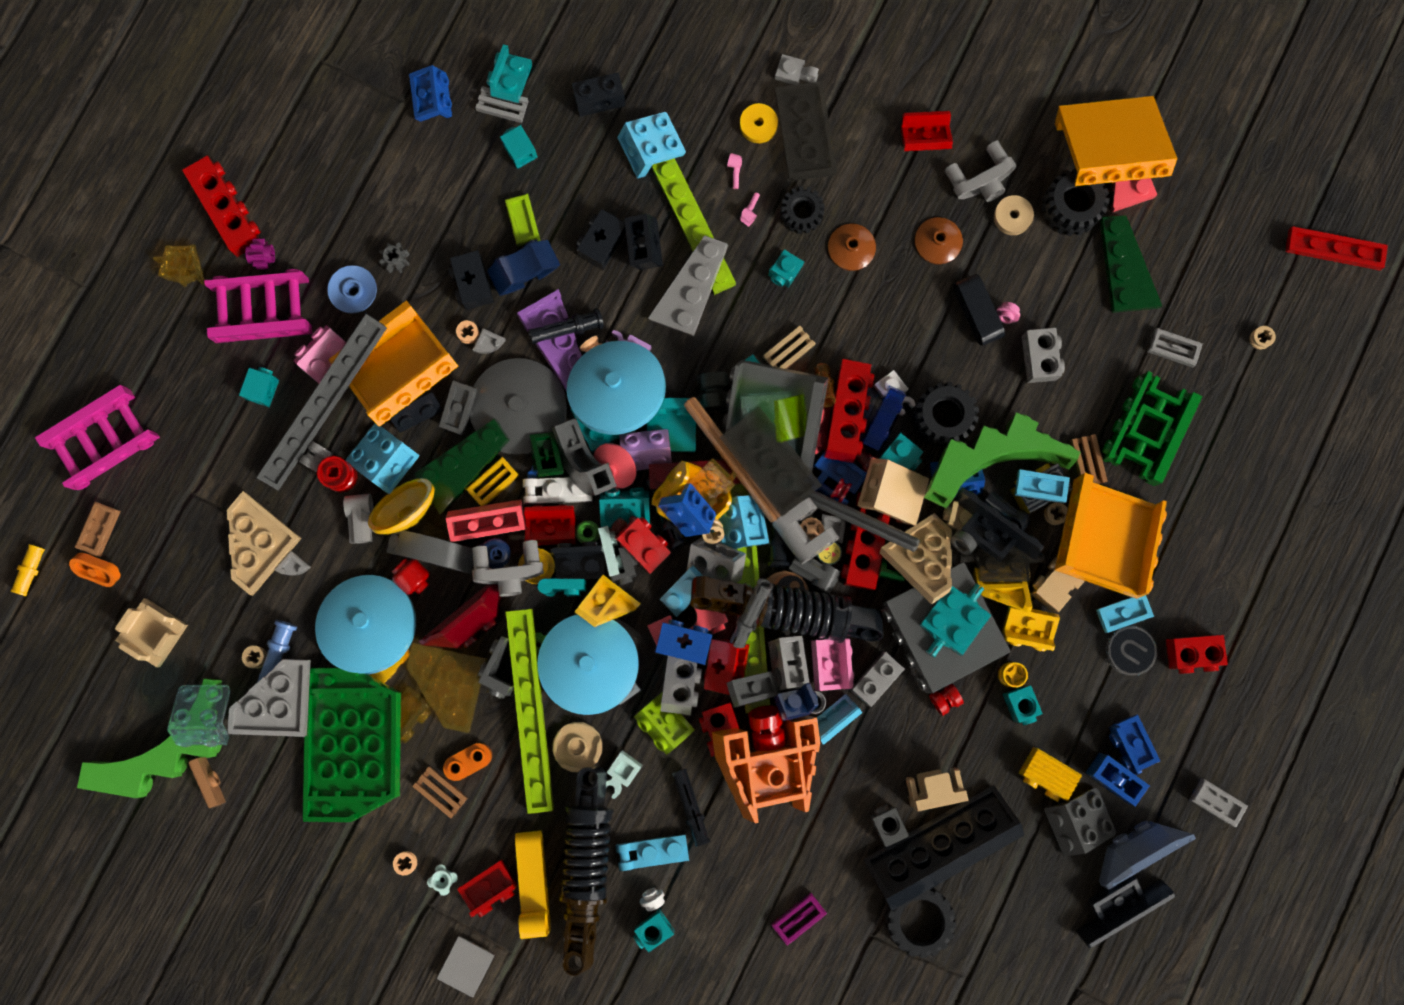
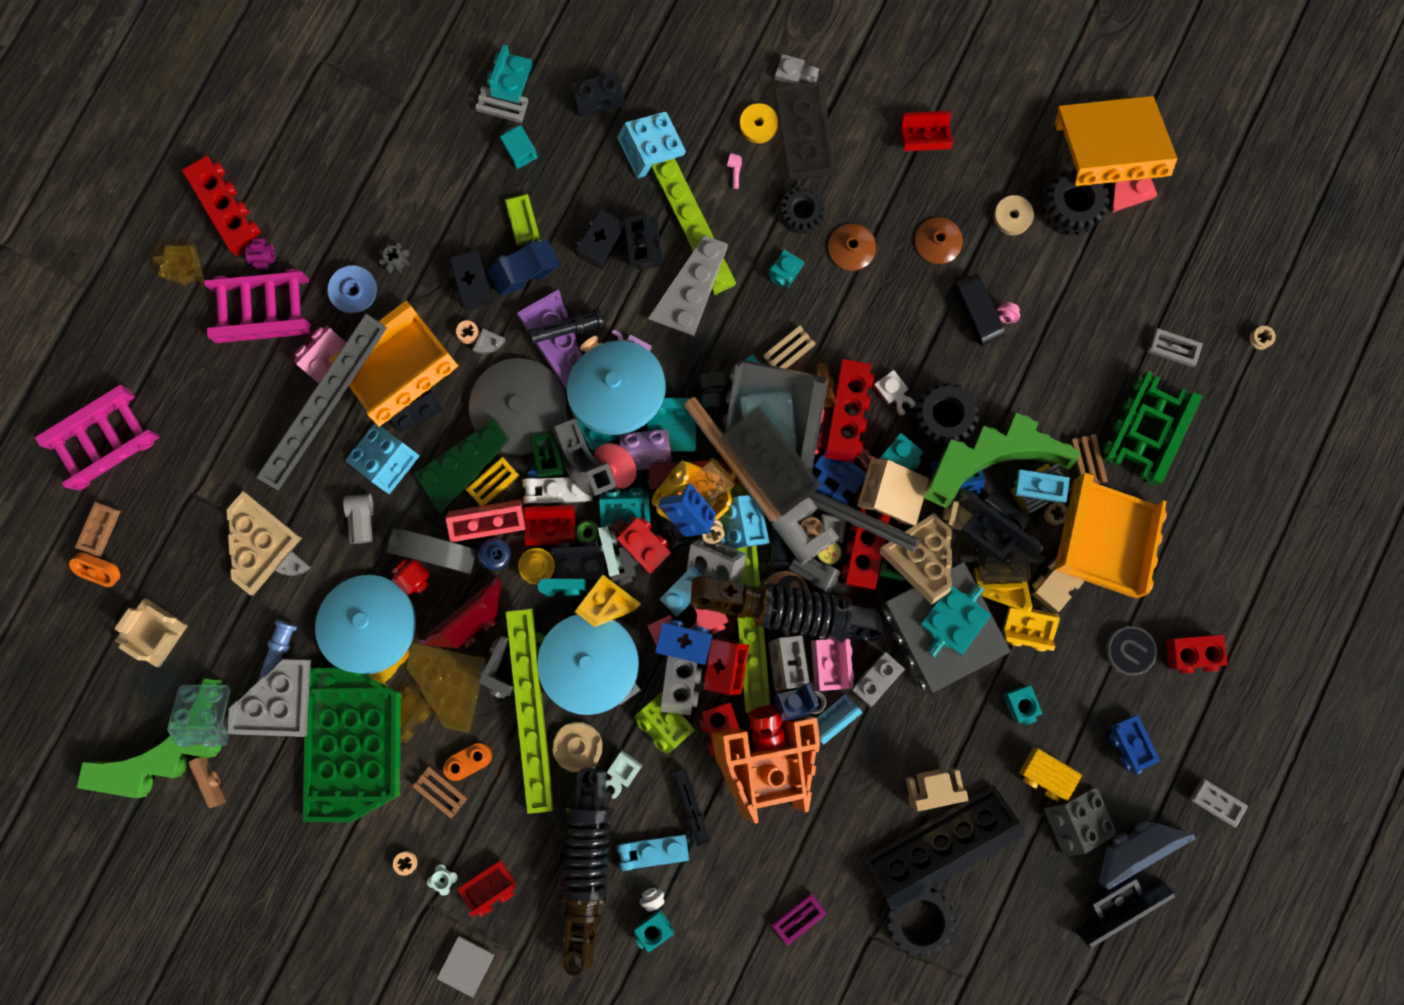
(27, 570): yellow pin -> none
(256, 649): tan bush -> none
(259, 386): teal brick -> none
(314, 456): light grey wheel -> none
(337, 474): red wheel -> none
(402, 507): yellow dish -> none
(430, 93): blue bracket -> none
(458, 407): dark grey plate -> none
(507, 578): light grey connector -> none
(533, 888): yellow beam -> none
(747, 215): bright pink hand -> none
(747, 621): dark grey pin -> none
(752, 689): dark grey plate -> none
(789, 418): clear neon green piece -> none
(841, 490): dark red bush -> none
(884, 417): clear blue piece -> none
(893, 835): dark grey brick -> none
(946, 699): red wheel -> none
(963, 542): dark grey tile -> none
(987, 182): light grey connector -> none
(1017, 675): yellow wheel -> none
(1035, 355): light grey brick -> none
(1117, 779): blue brick -> none
(1124, 613): medium azure plate -> none
(1126, 270): dark green wing -> none
(1336, 248): red plate -> none

